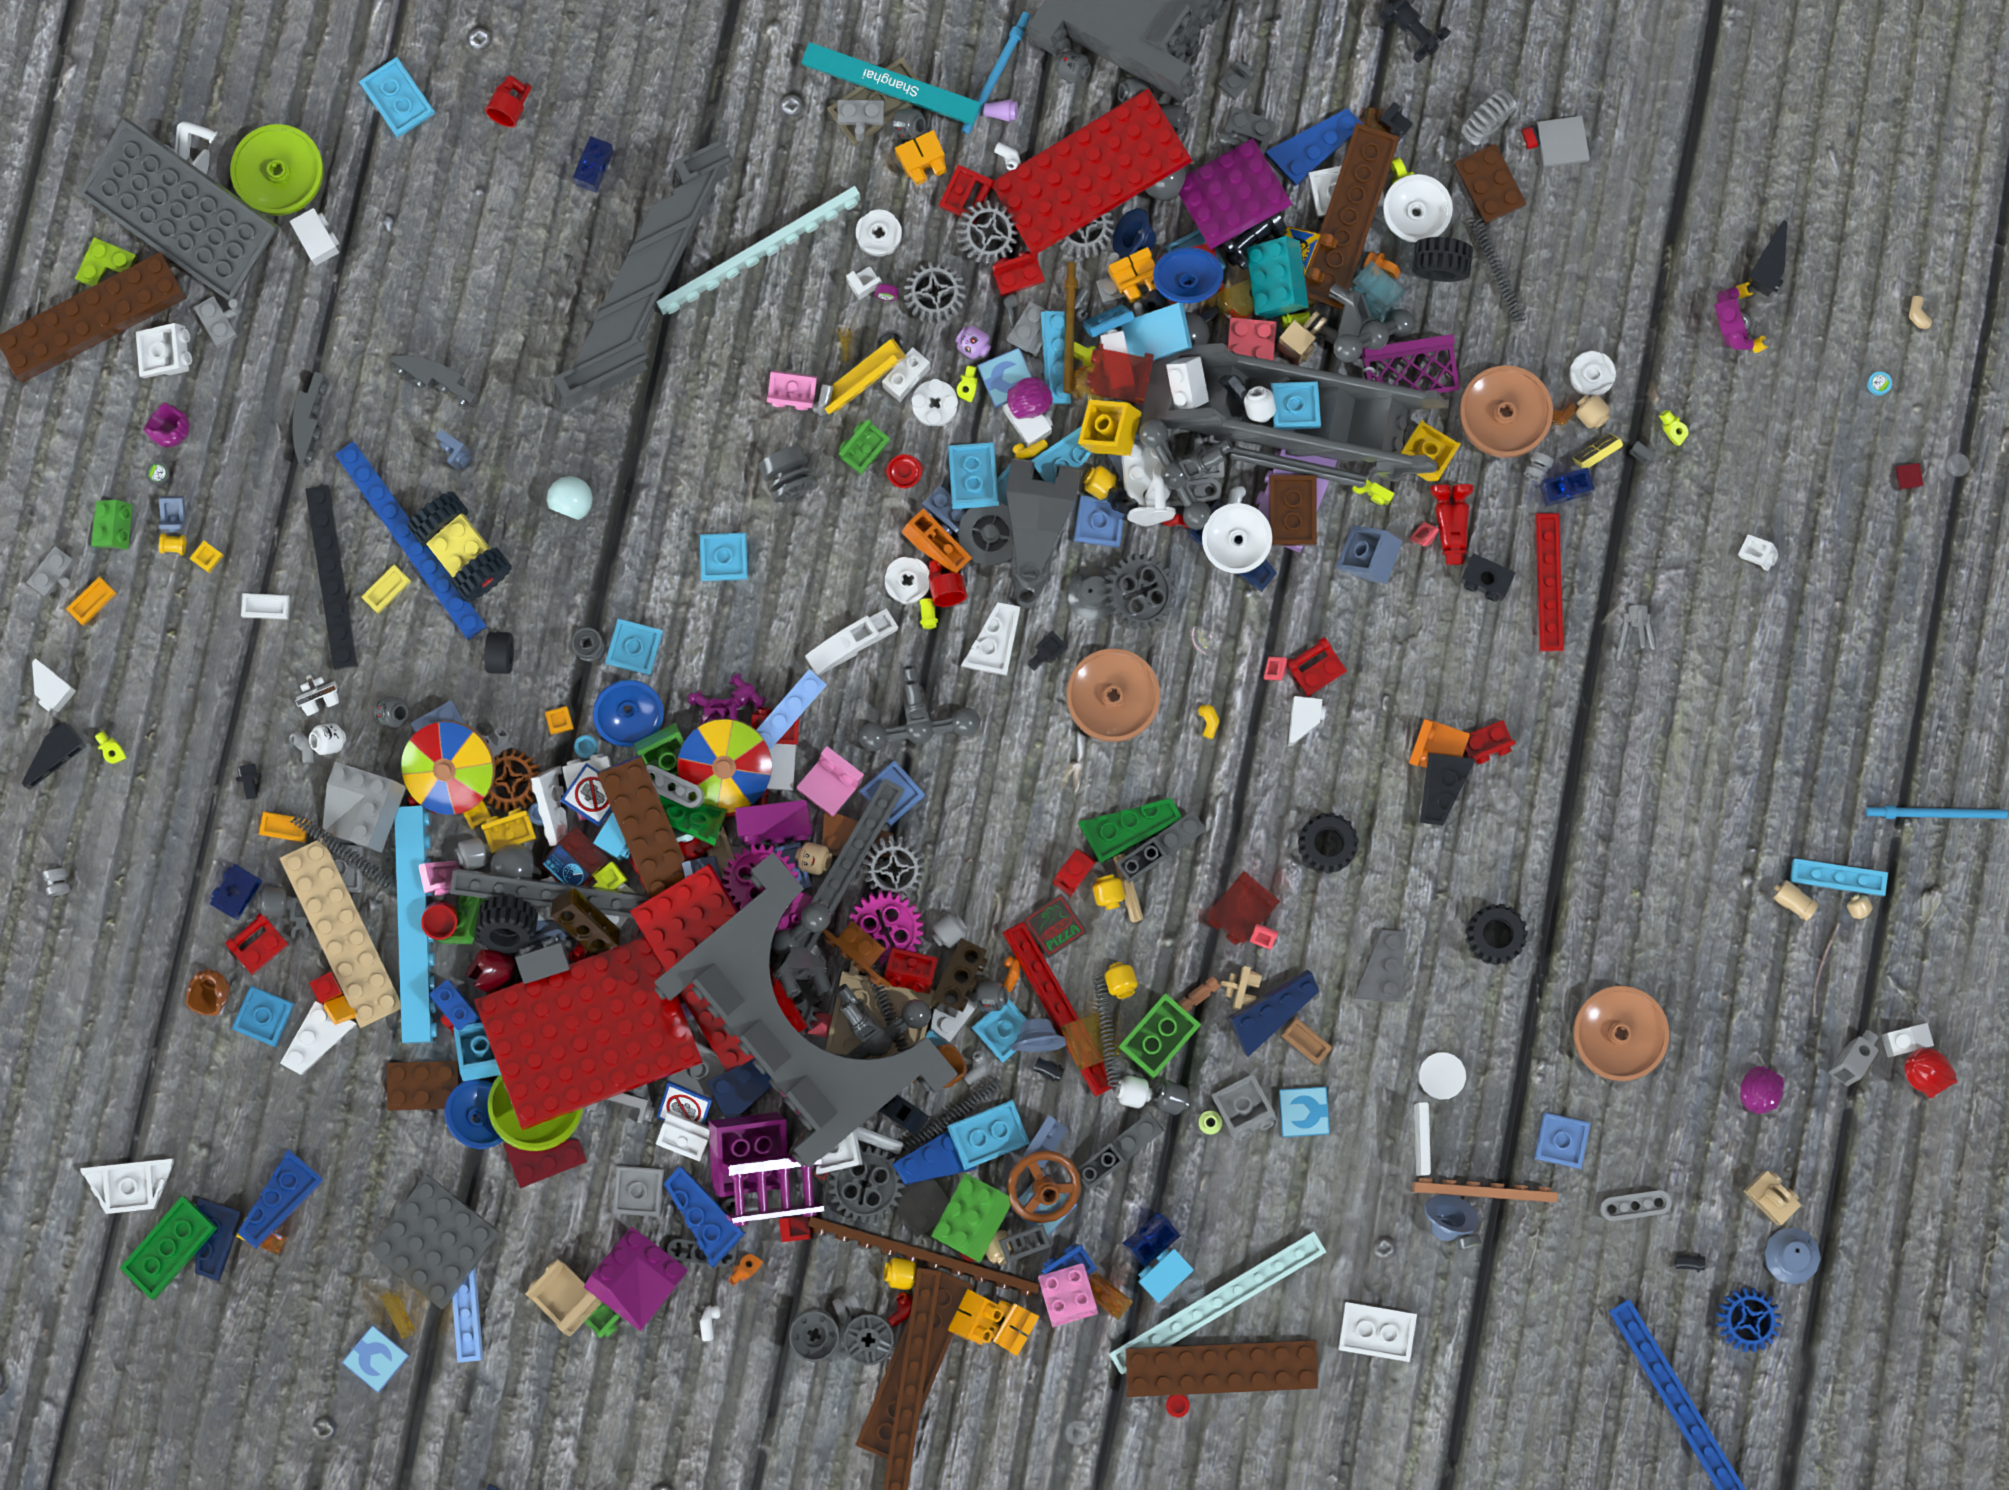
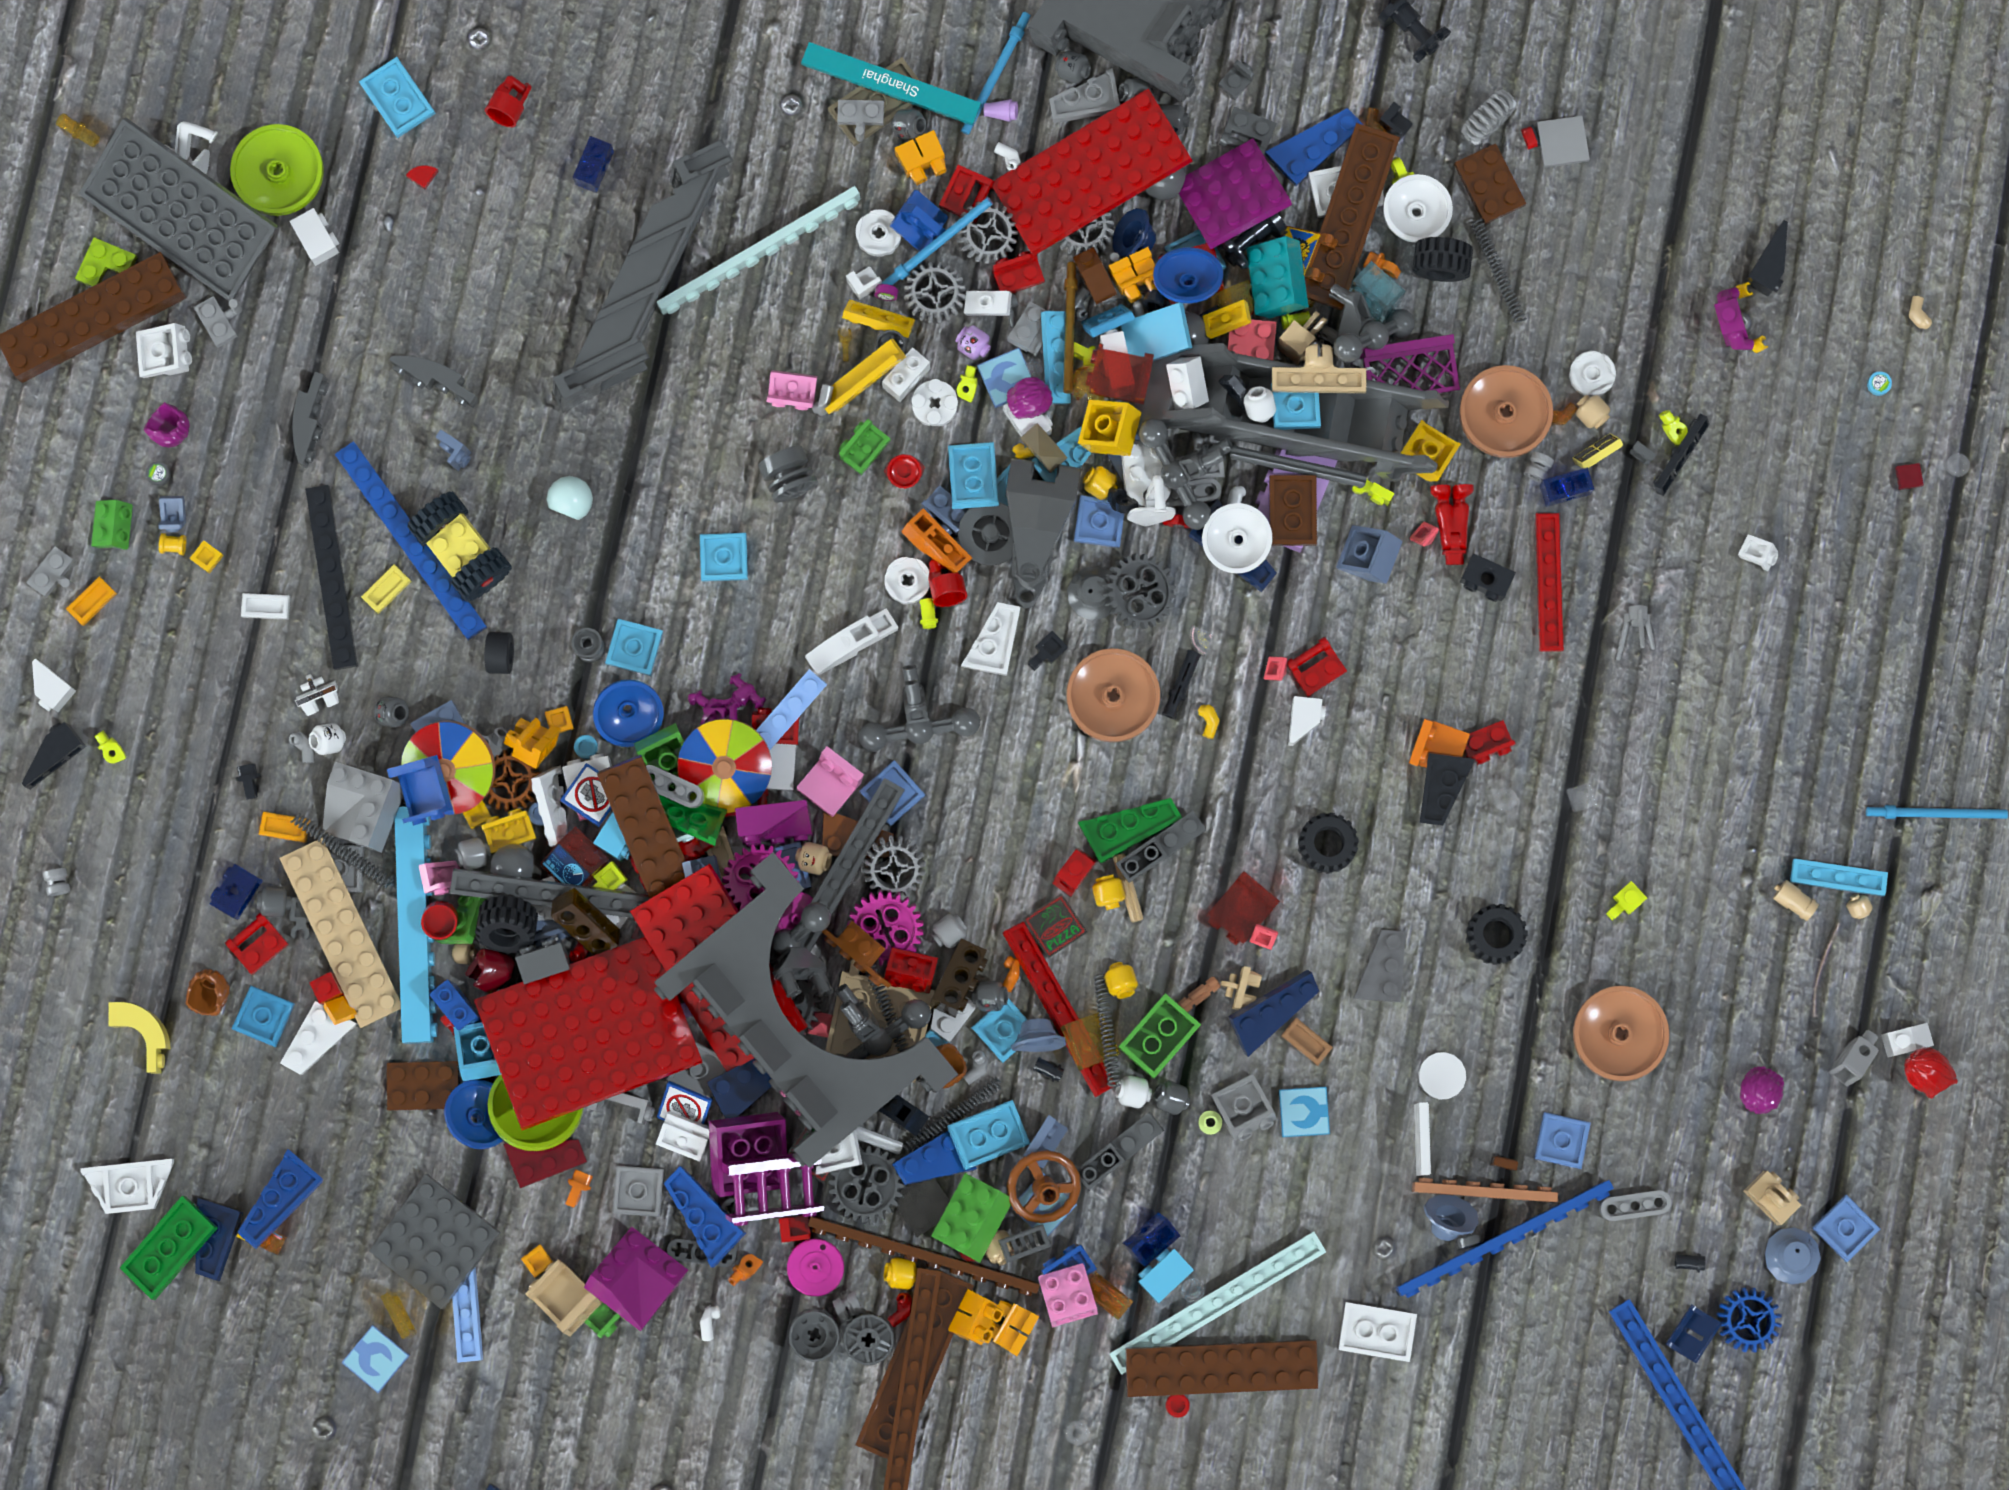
(78, 130): none -> clear yellow axle
(149, 1025): none -> light yellow arch
(422, 175): none -> red tile
(423, 789): none -> blue panel
(464, 953): none -> tan piece
(531, 741): none -> light orange hips
(537, 1260): none -> light orange tile
(579, 1182): none -> orange piece
(815, 1267): none -> dark pink wheel
(877, 318): none -> yellow plate
(903, 270): none -> dark azure bar
(919, 221): none -> blue bracket
(987, 303): none -> white plate
(1043, 448): none -> dark tan slope
(1087, 100): none -> light grey wing
(1094, 275): none -> reddish brown slope
(1172, 709): none -> black pin
(1227, 319): none -> yellow plate
(1319, 375): none -> tan plate
(1496, 1243): none -> blue plate
(1504, 1163): none -> reddish brown tile
(1581, 797): none -> clear plate
(1627, 899): none -> neon yellow plate
(1679, 453): none -> black piece
(1687, 1344): none -> dark blue piece
(1846, 1228): none -> medium blue tile

